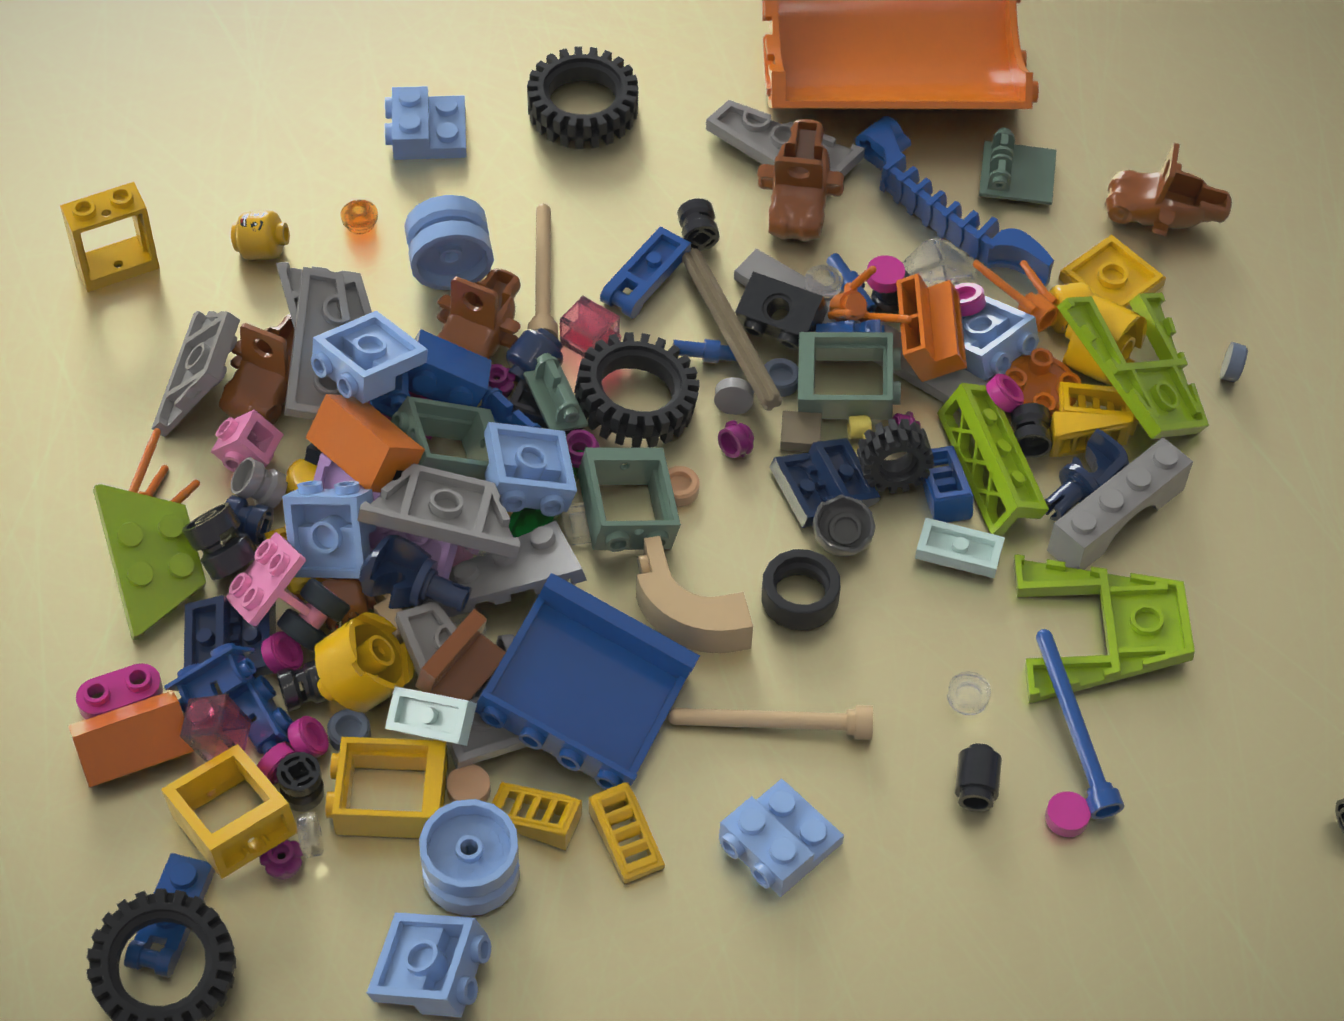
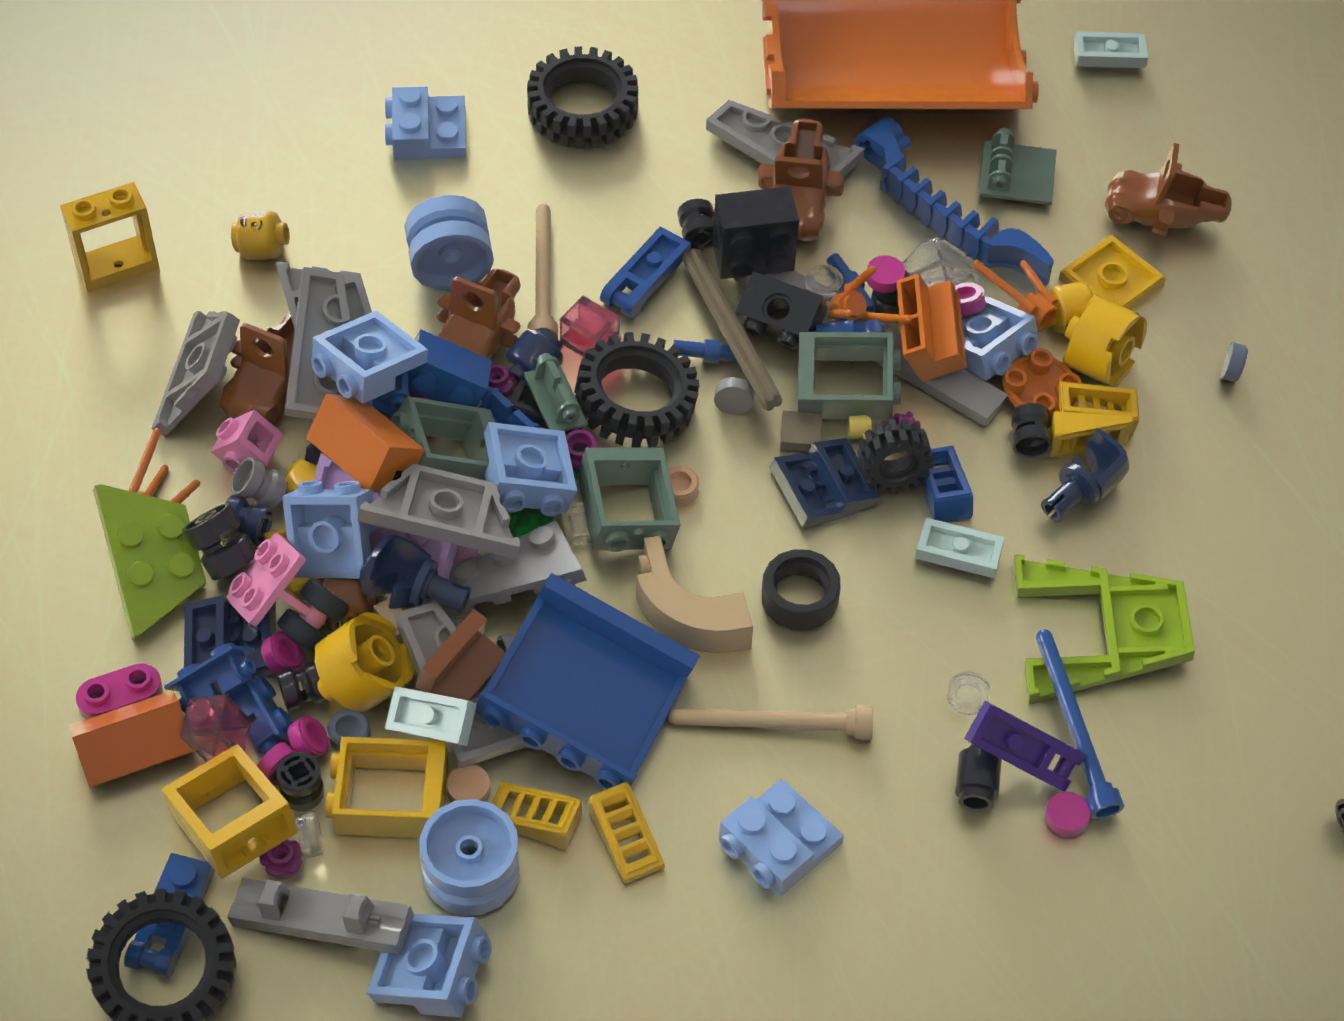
(321, 915): none -> light grey hinge
(359, 216): clear orange plate -> none
(736, 439): magenta plate -> none
(755, 232): none -> black brick
(784, 375): sand blue tile -> none
(843, 526): dark grey hair -> none
(999, 451): lime fence -> none
(1005, 392): dark pink tile -> none
(1023, 745): none -> dark purple plate
(1092, 524): light grey arch -> none
(1110, 49): none -> light aqua plate
(1151, 389): lime wing -> none

